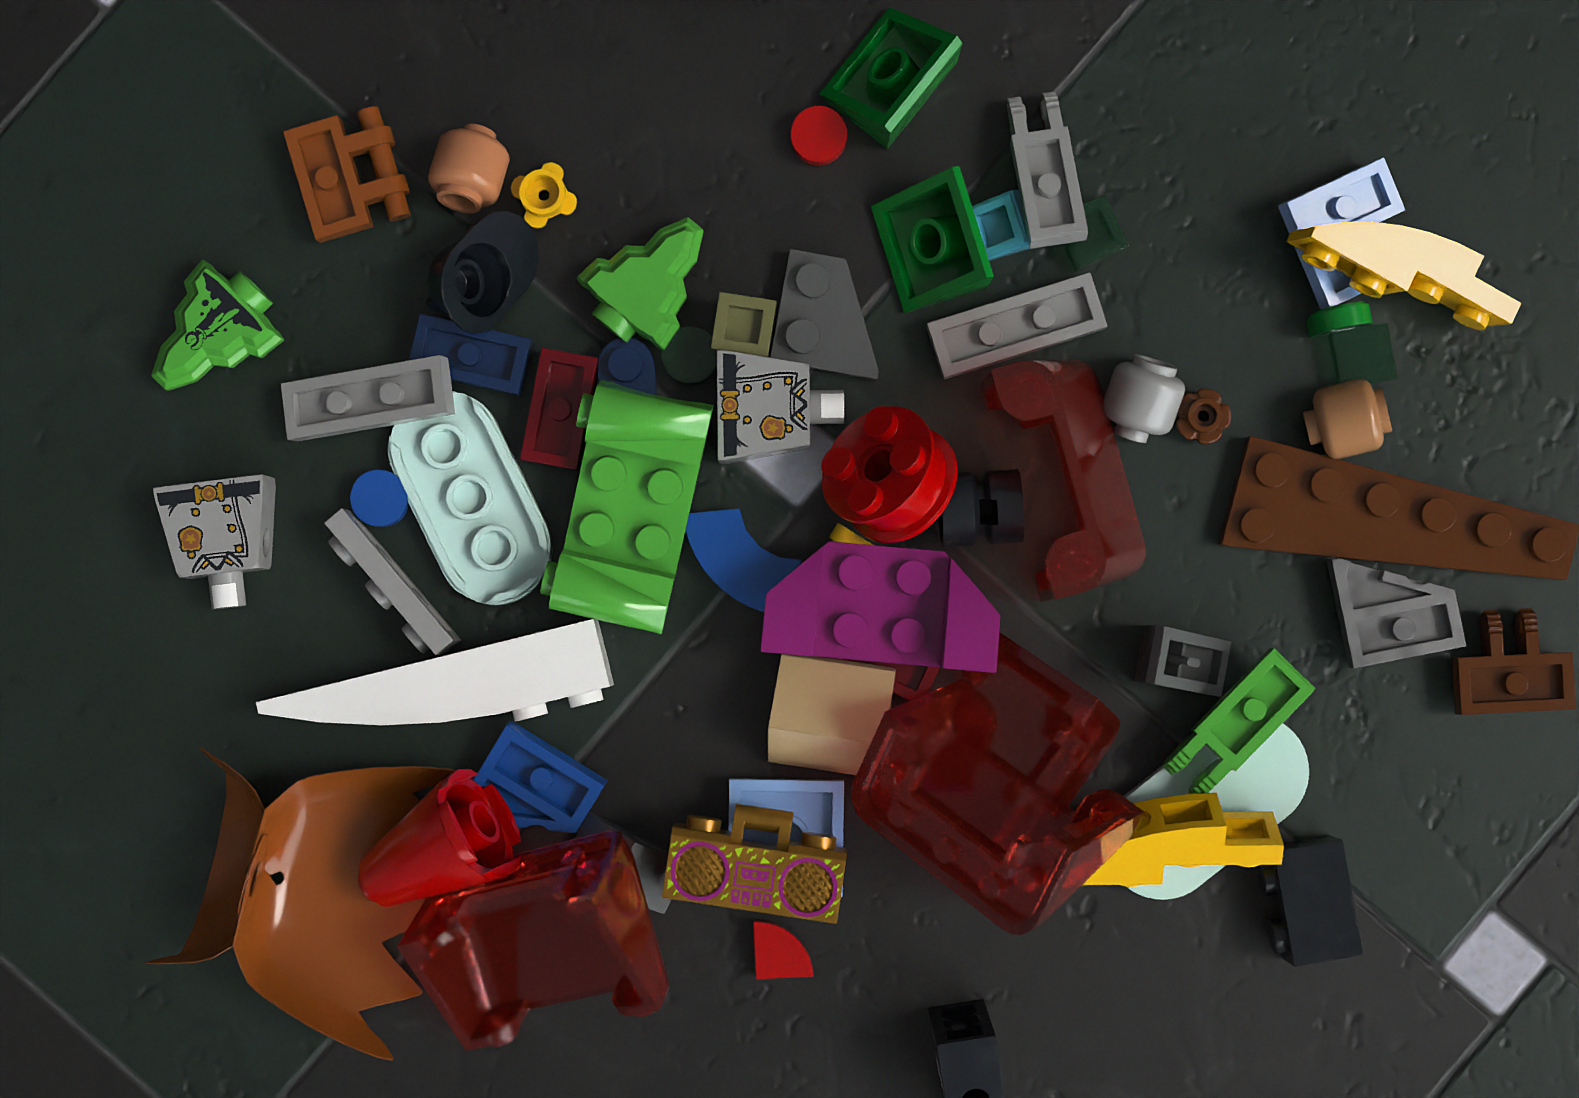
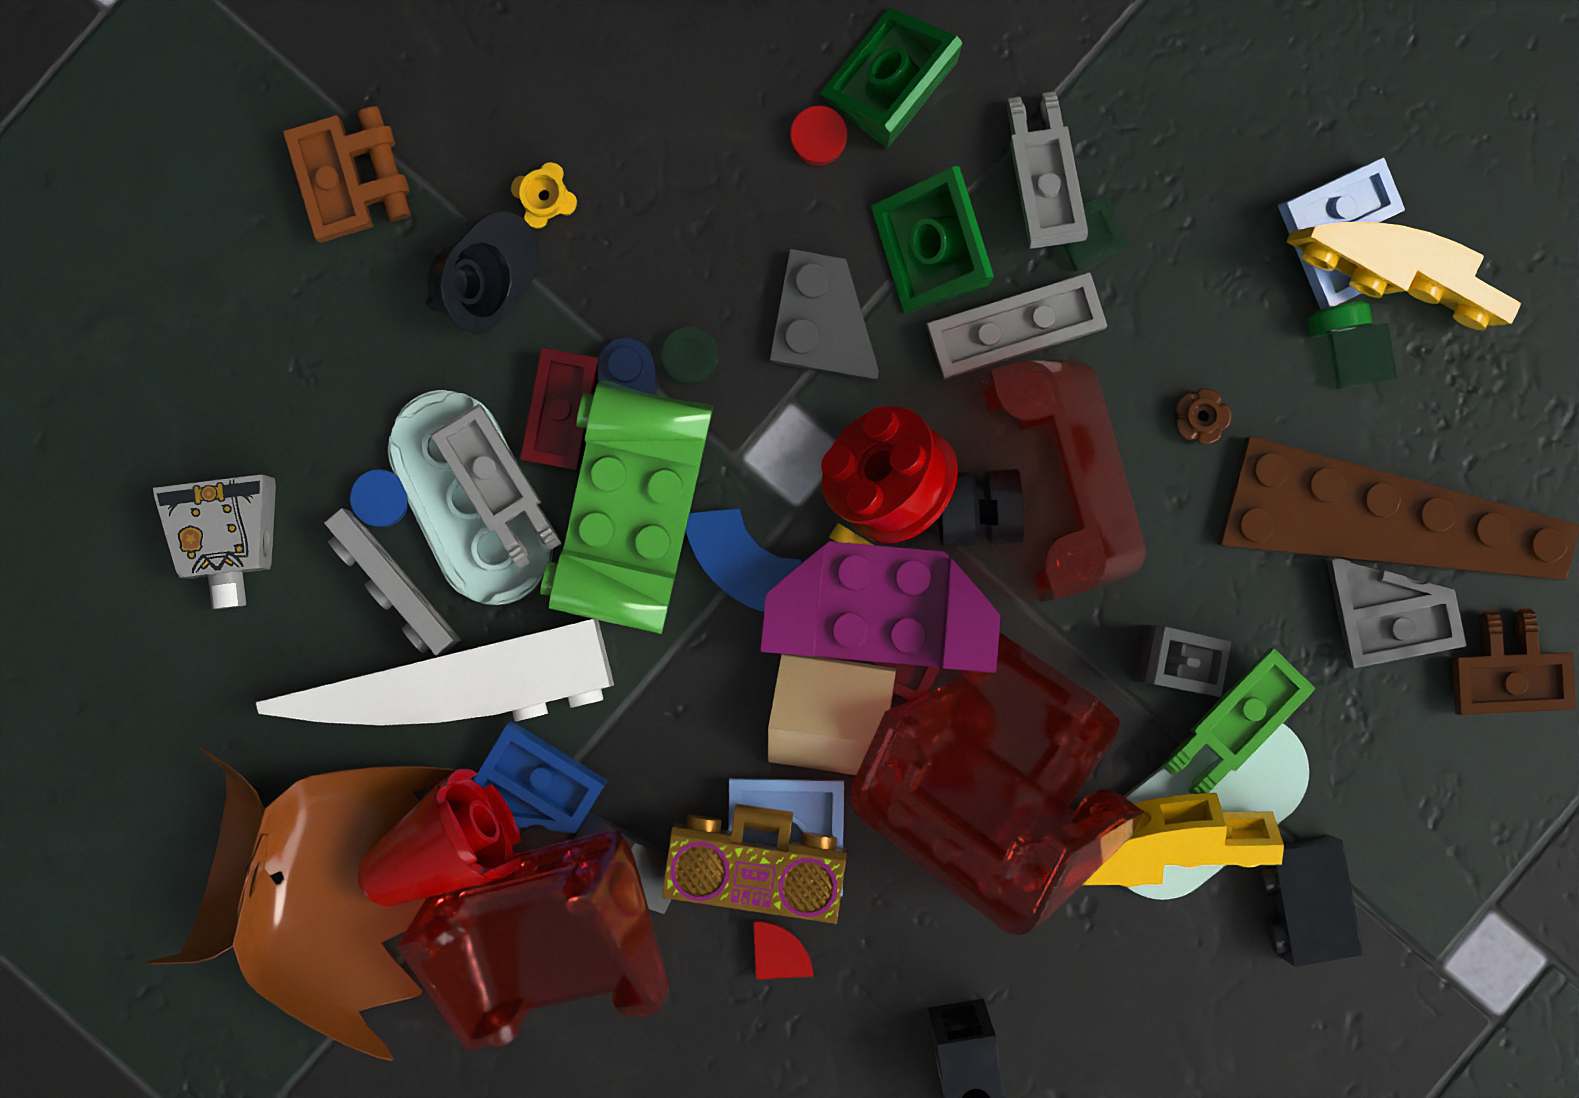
(215, 326): bright green rock -> none
(368, 398): light grey plate -> none
(468, 168): nougat head -> none
(482, 359): dark blue plate -> none
(492, 480): none -> light grey hinge
(645, 284): bright green rock -> none
(743, 324): olive tile -> none
(768, 406): light grey torso -> none
(1002, 225): medium azure slope -> none
(1143, 398): light grey head -> none
(1348, 418): medium nougat head -> none

